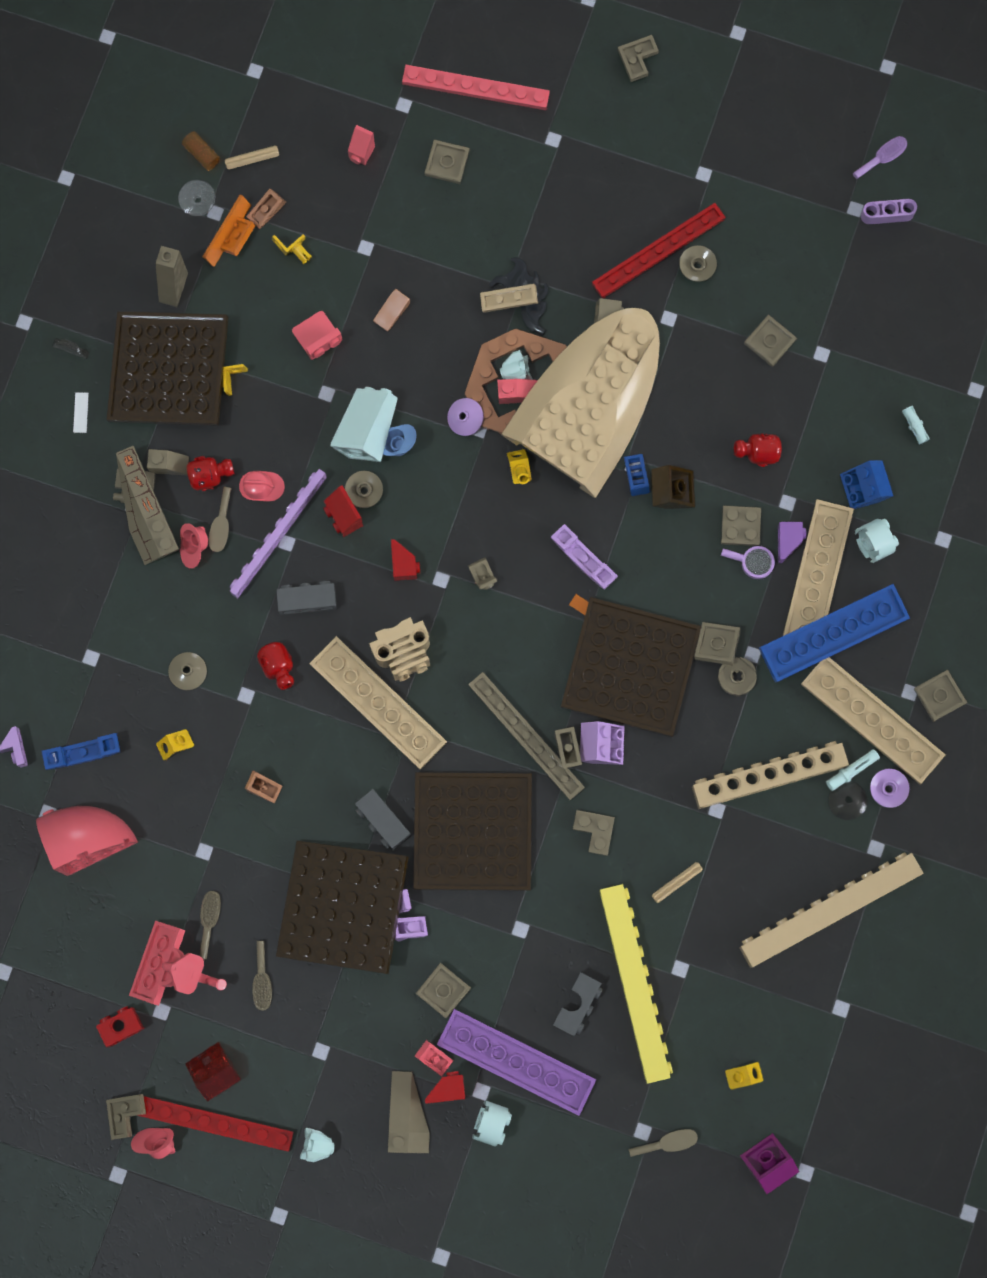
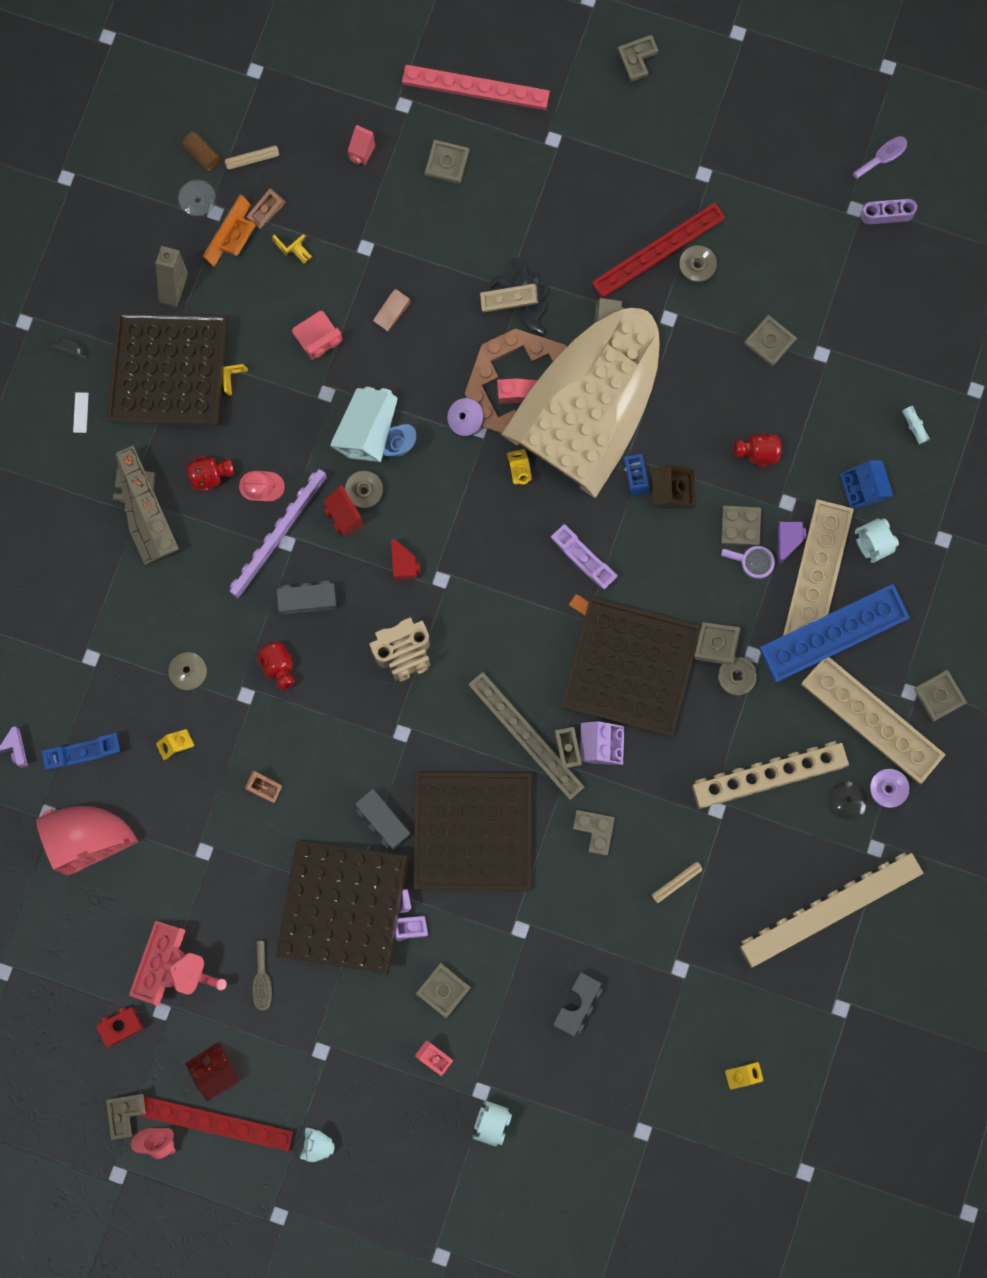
(167, 462): dark tan slope -> none
(193, 542): coral piece -> none
(209, 916): dark tan piece -> none
(220, 526): dark tan piece -> none
(378, 703): tan plate -> none
(407, 1121): dark tan wedge -> none
(448, 1089): red slope -> none
(482, 574): dark tan bracket -> none
(516, 367): light aqua brick -> none
(516, 1062): medium lavender plate -> none
(634, 983): light yellow brick -> none
(671, 1142): dark tan piece -> none
(770, 1163): magenta slope -> none
(846, 774): light aqua pin -> none

